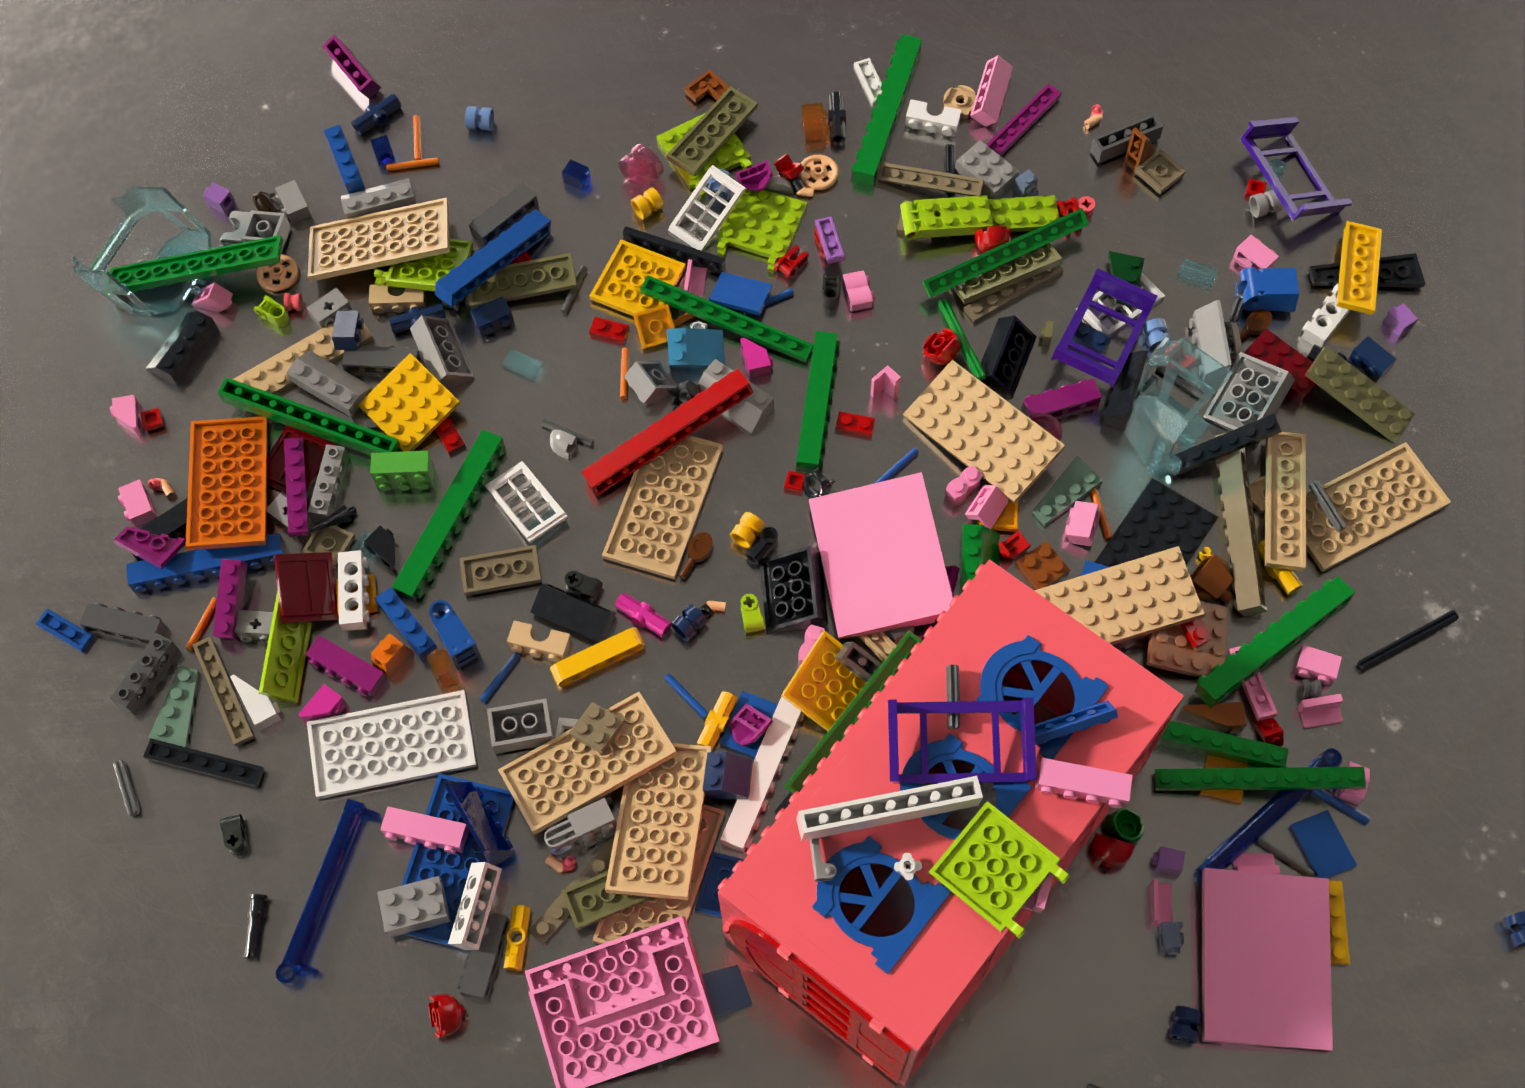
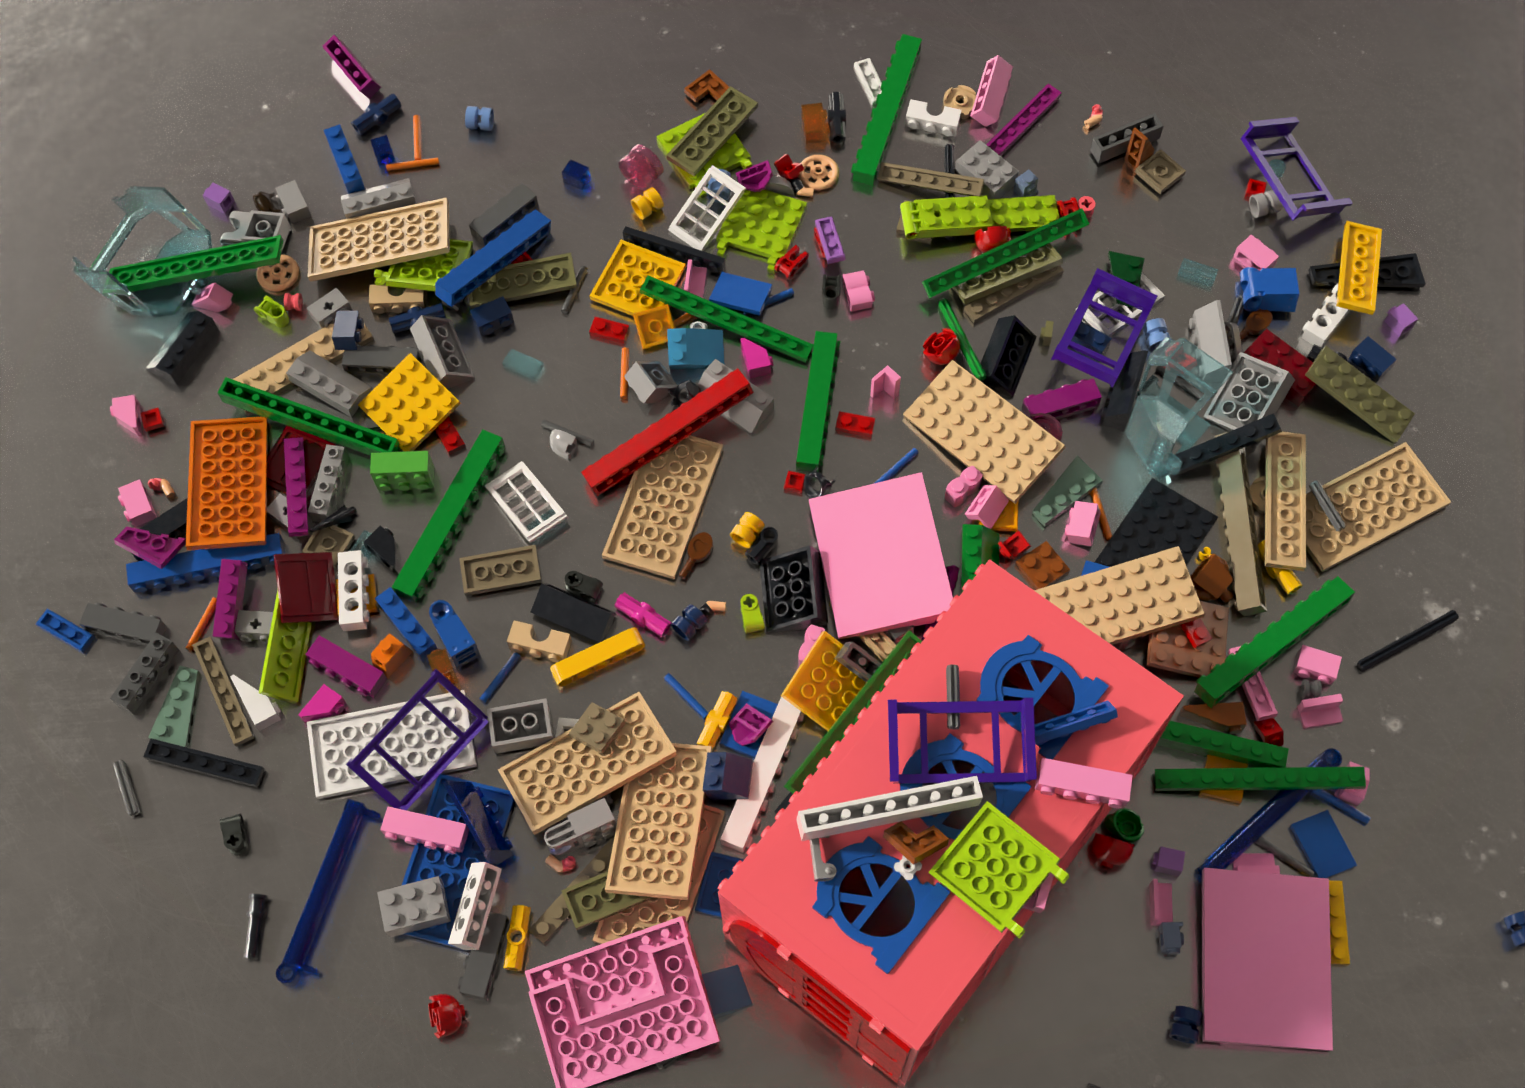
(421, 785): none -> dark purple piece
(915, 846): none -> dark orange plate

